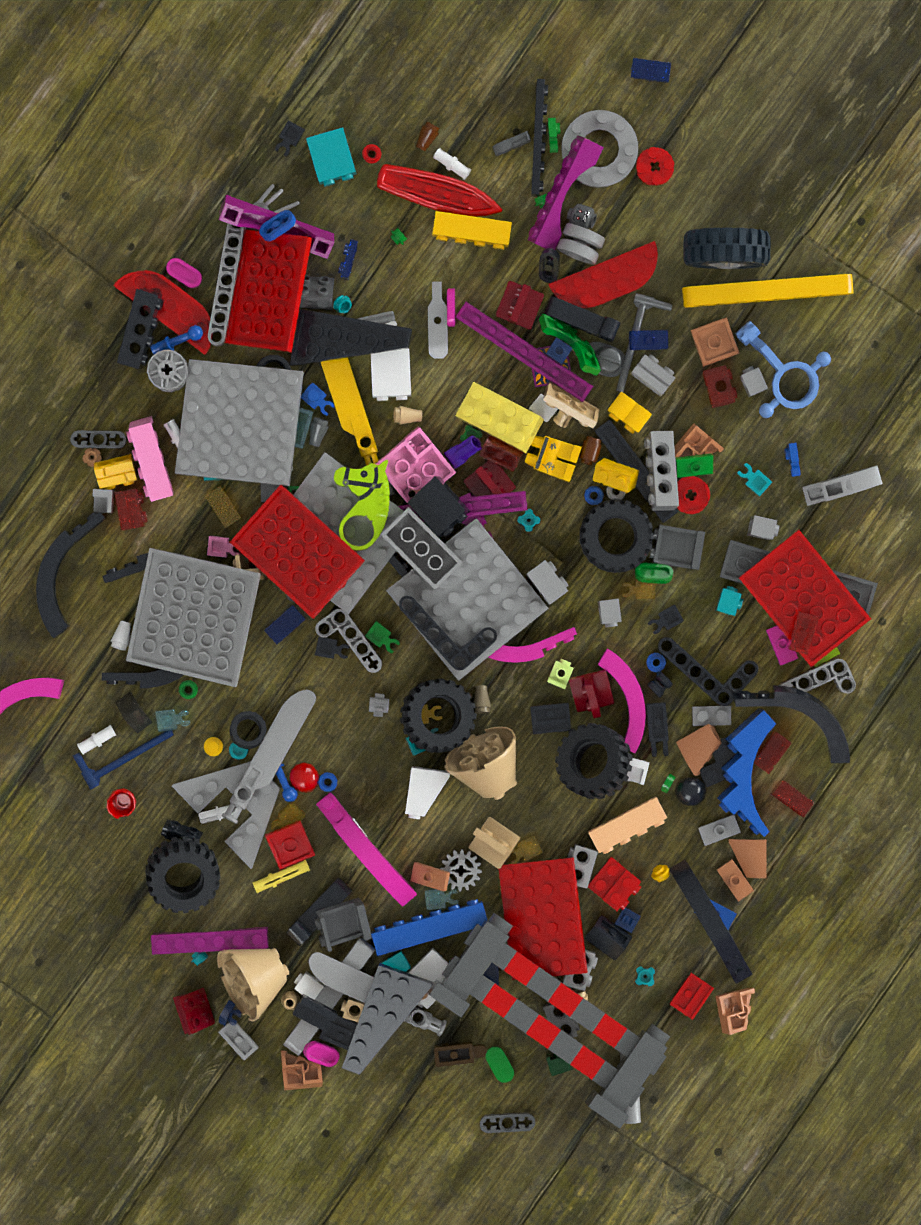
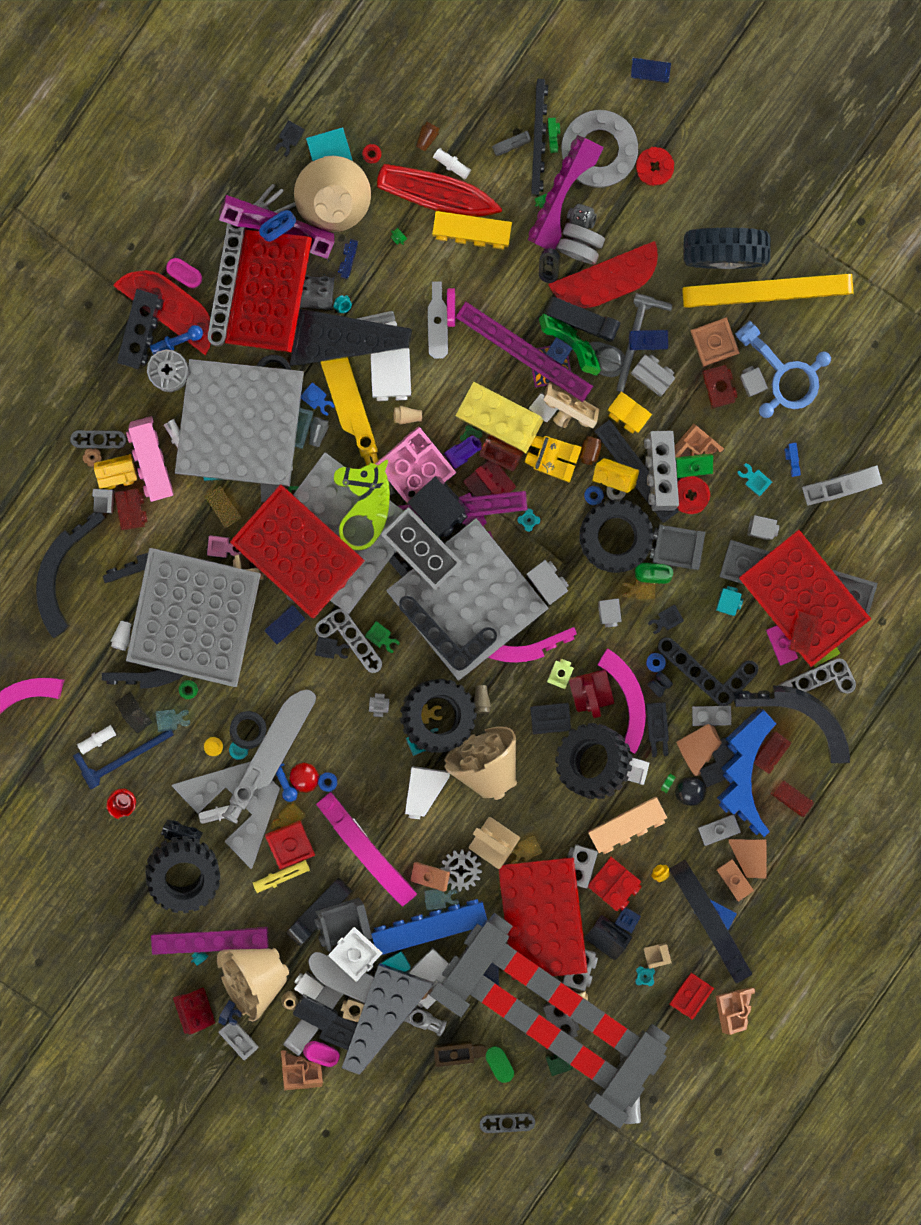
(332, 193): none -> tan cone
(354, 954): none -> white plate
(519, 305): dark red bracket -> none
(657, 955): none -> tan panel

